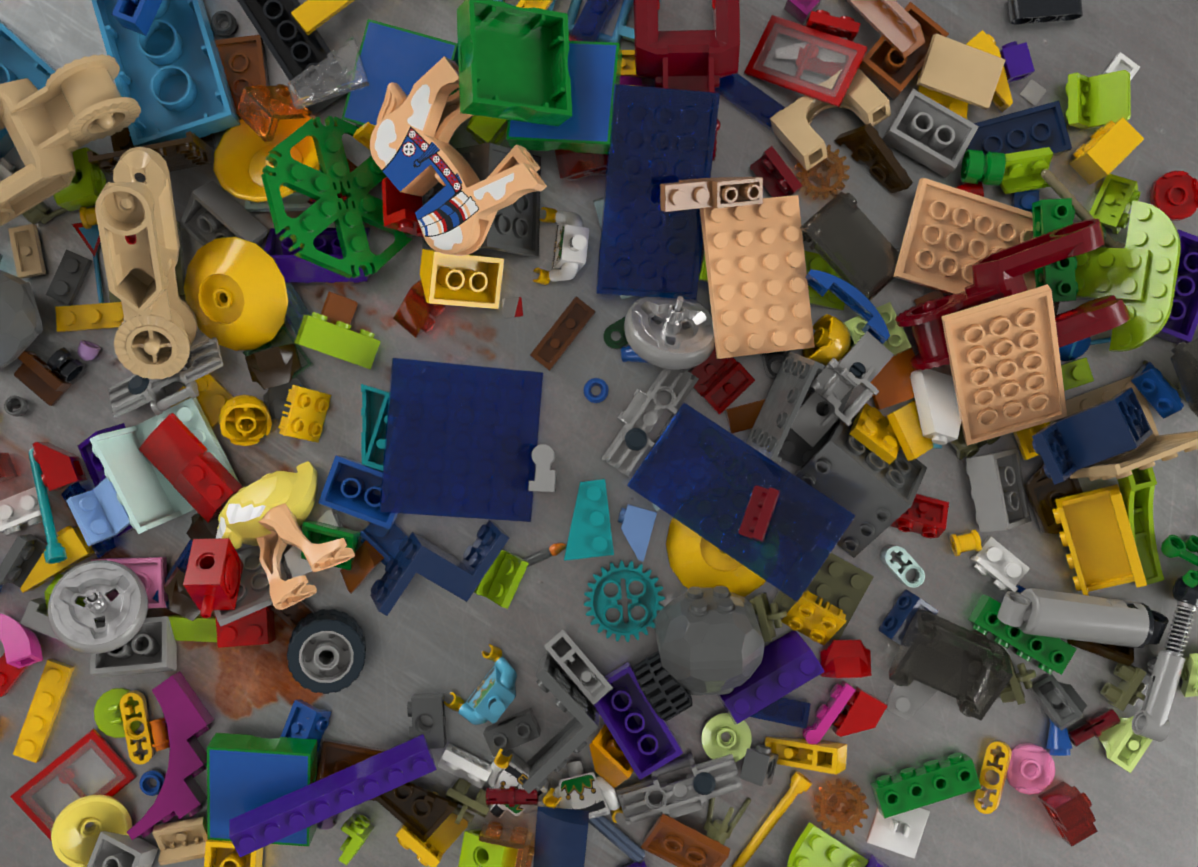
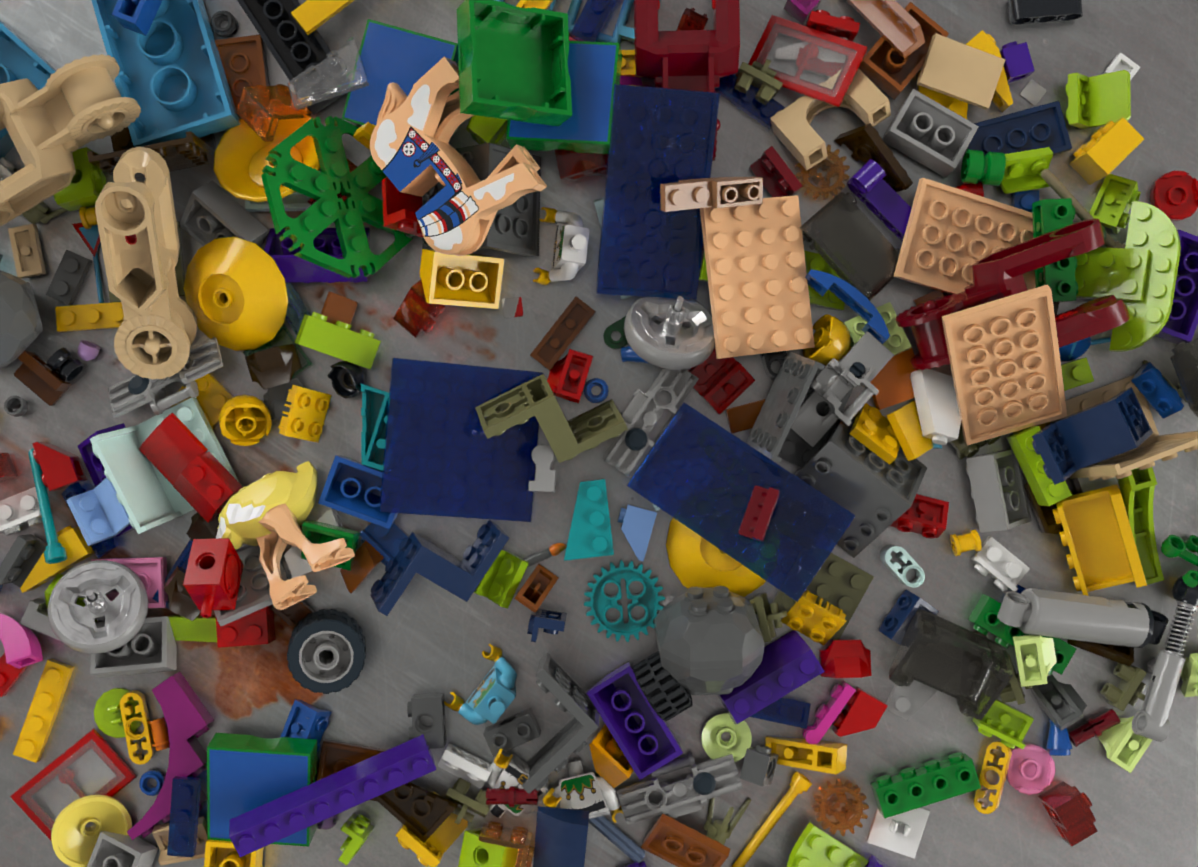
(184, 816): none -> clear blue plate
(346, 379): none -> black hair
(536, 588): none -> dark orange slope
(549, 620): none -> dark blue bracket
(564, 436): none -> olive bracket
(570, 375): none -> red slope
(578, 667): light grey slope -> none
(692, 20): none -> clear red tile
(760, 77): none -> olive hips
(880, 198): none -> dark purple beam
(1006, 724): none -> lime bracket
(1032, 467): none -> lime brick
(1034, 658): none -> yellowish green slope

